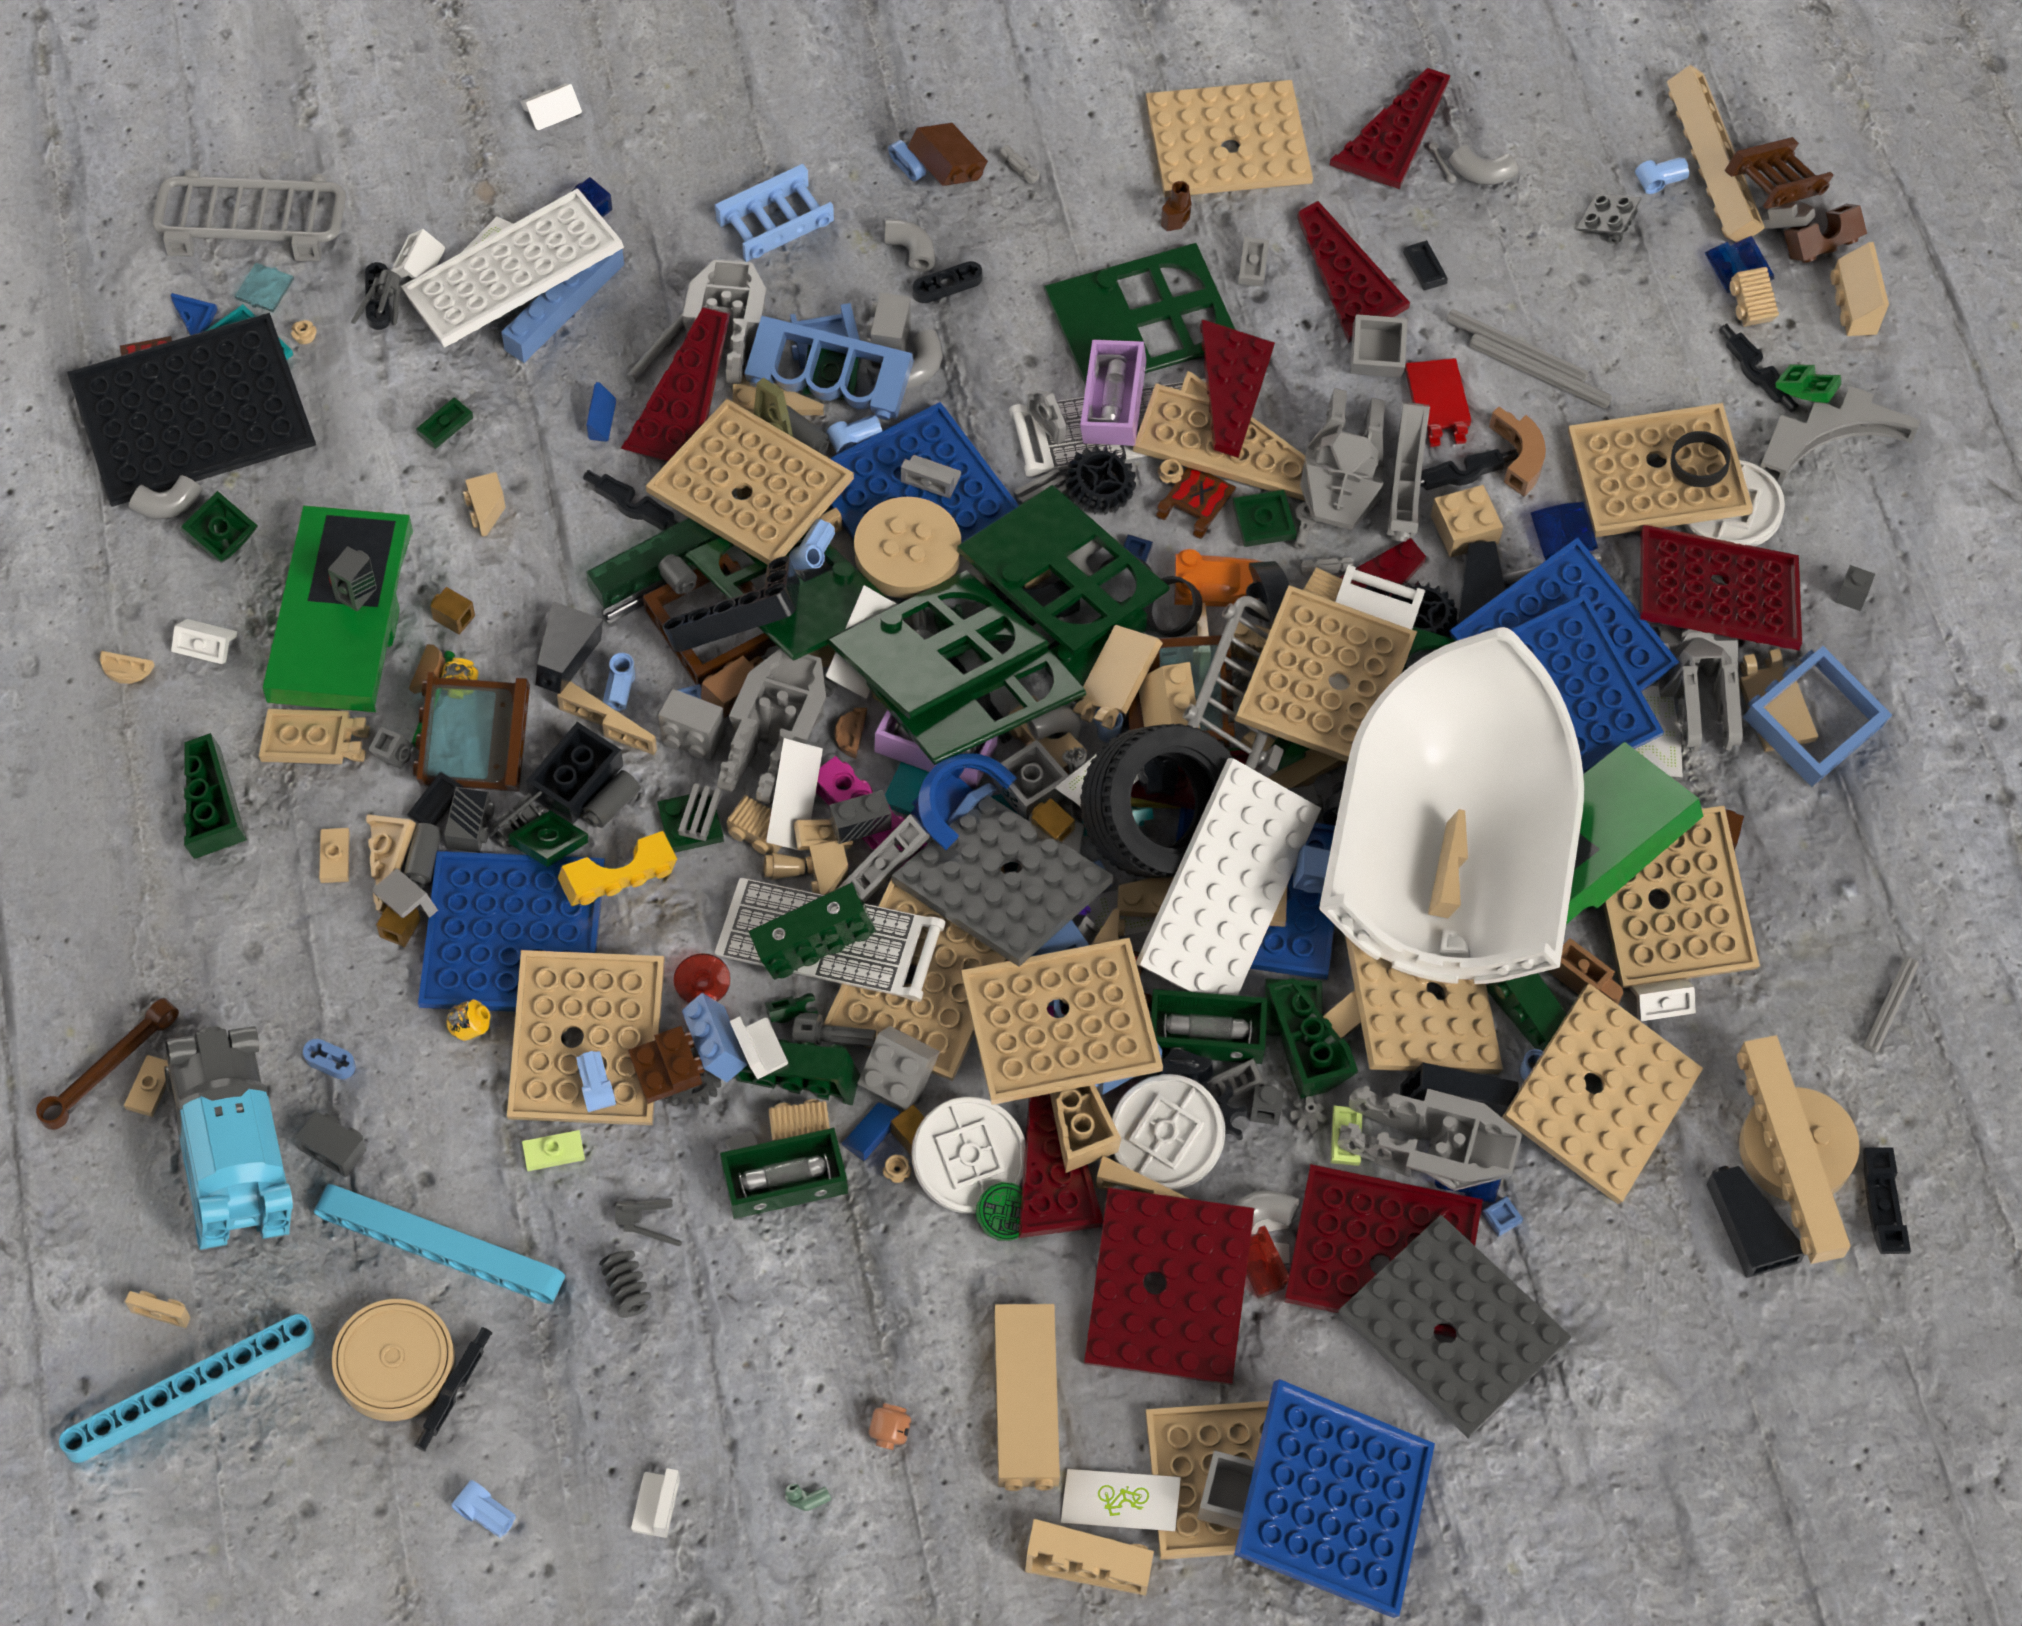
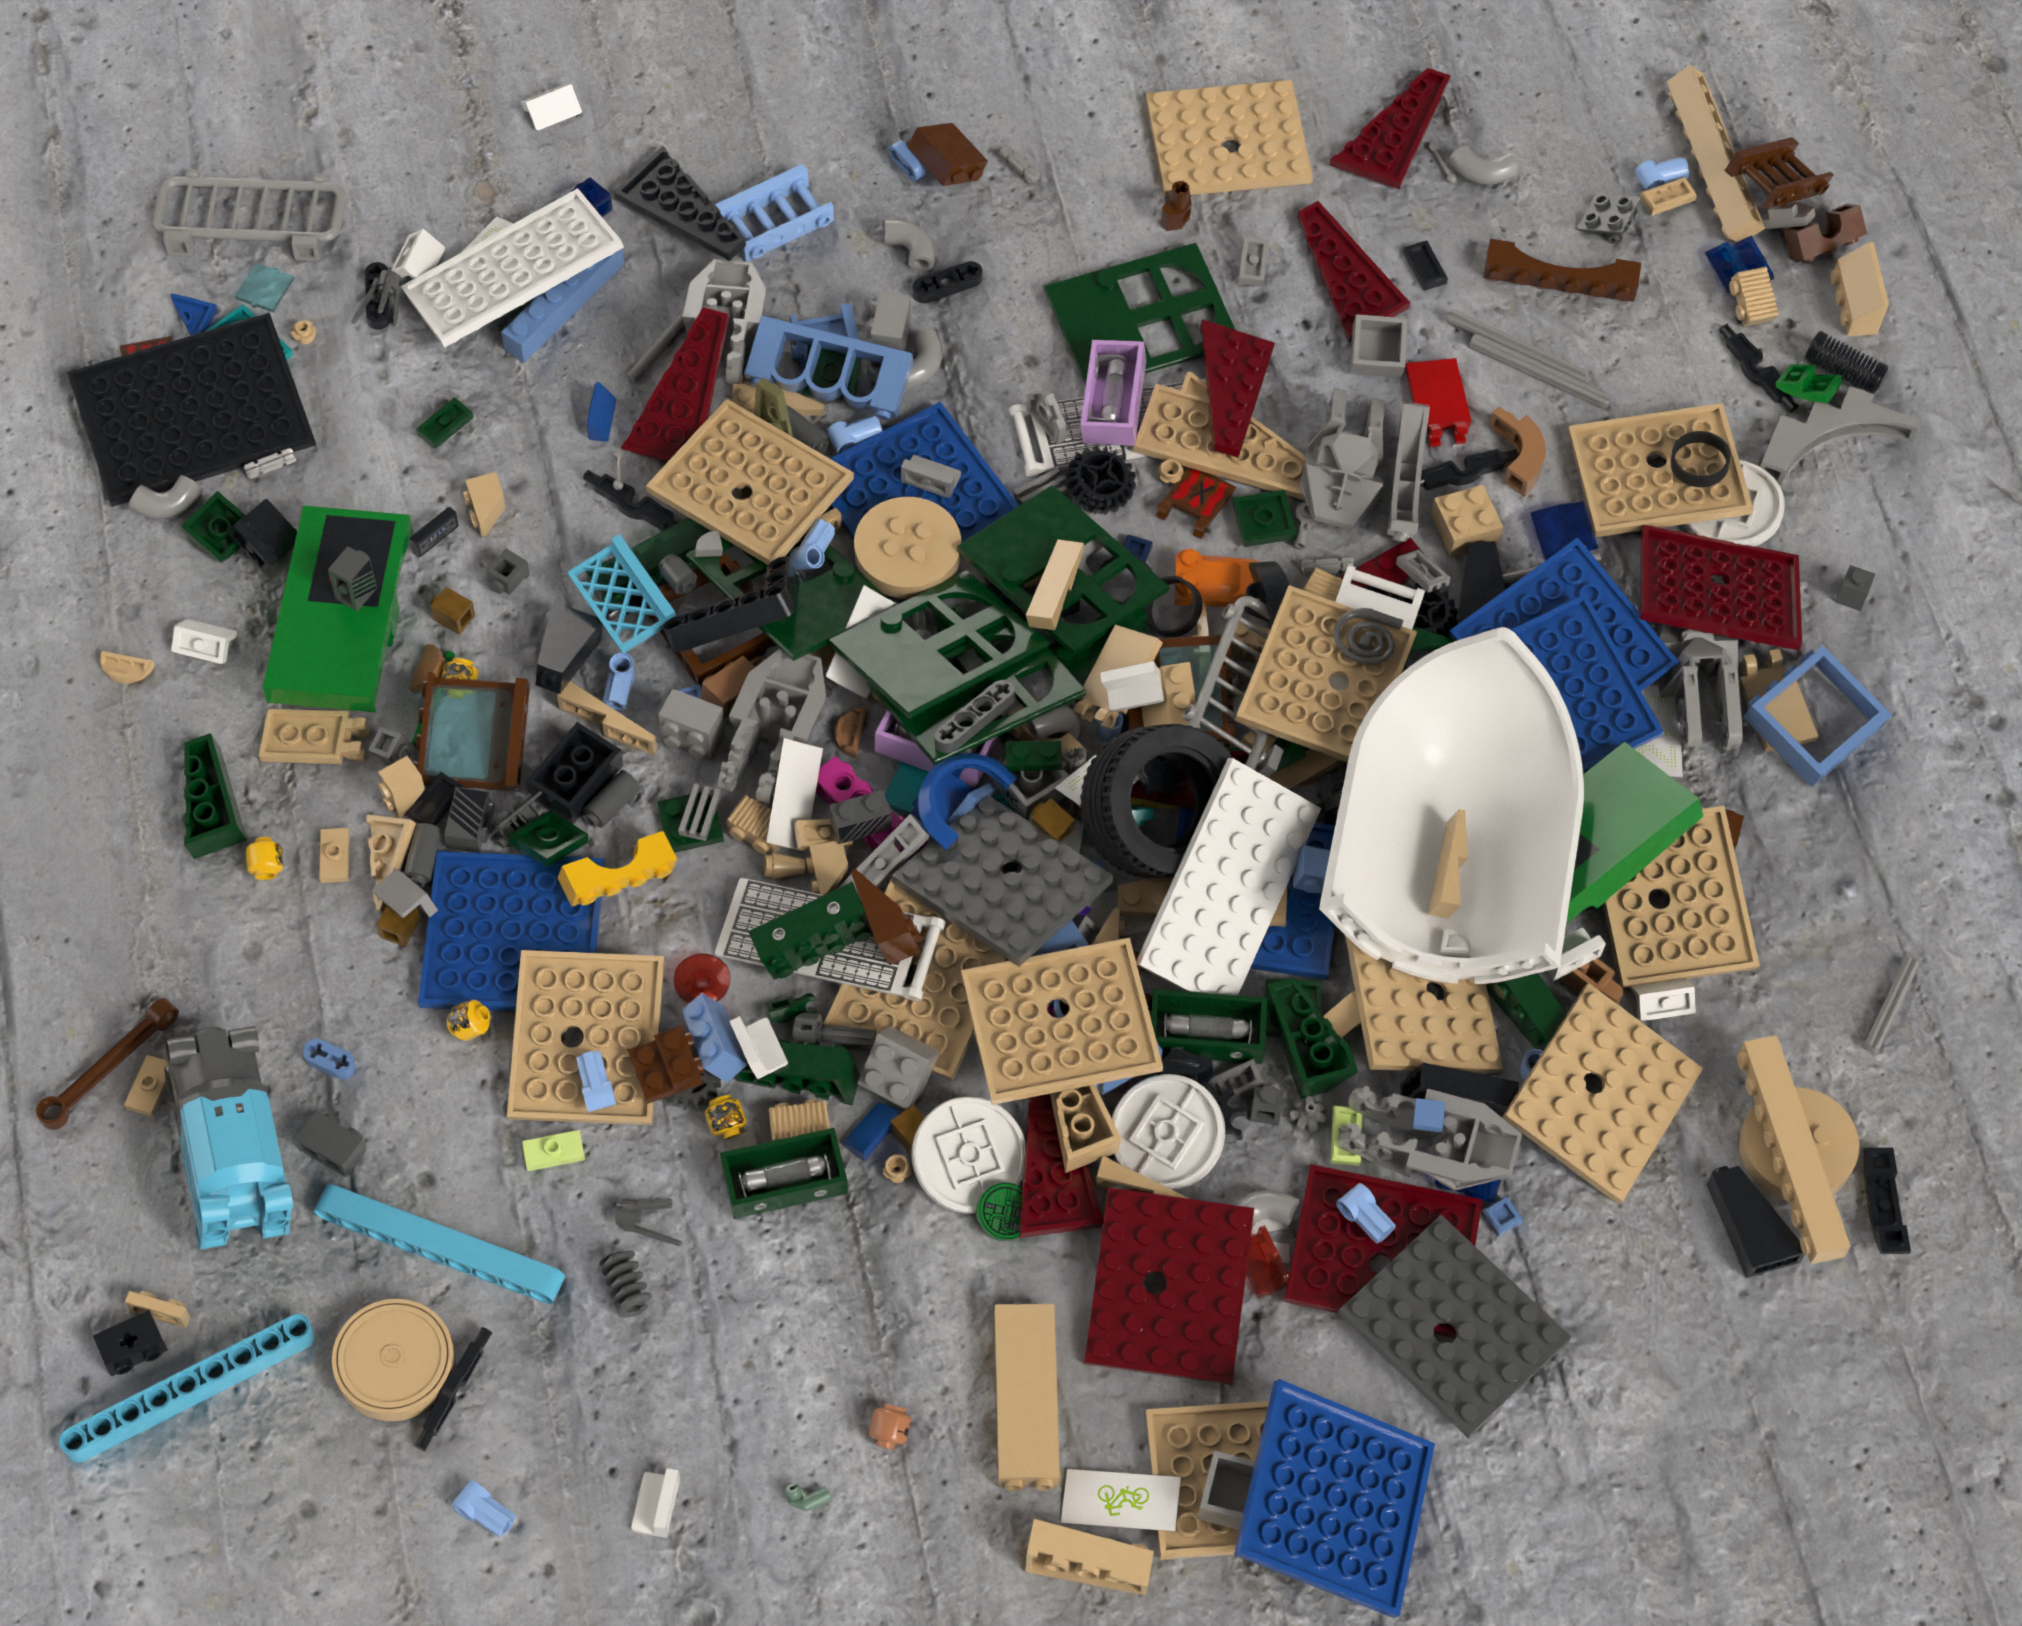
(115, 1342): none -> black brick
(264, 535): none -> black bracket
(264, 858): none -> yellow head
(269, 463): none -> light grey axle
(400, 786): none -> tan slope
(434, 532): none -> tile
(507, 572): none -> dark grey brick
(619, 456): none -> light grey hinge
(644, 587): none -> medium azure fence
(676, 201): none -> black wing
(709, 545): none -> light grey tile
(725, 1116): none -> head
(892, 930): none -> reddish brown slope
(972, 714): none -> dark grey beam
(1033, 755): none -> dark green plate
(1054, 584): none -> tan slope
(1133, 686): none -> white panel
(1361, 1207): none -> light blue piece
(1364, 642): none -> dark grey piece
(1424, 571): none -> light grey tile
(1429, 1115): none -> medium blue tile
(1577, 951): none -> white panel
(1611, 281): none -> reddish brown arch
(1668, 196): none -> tan plate
(1876, 377): none -> black piece

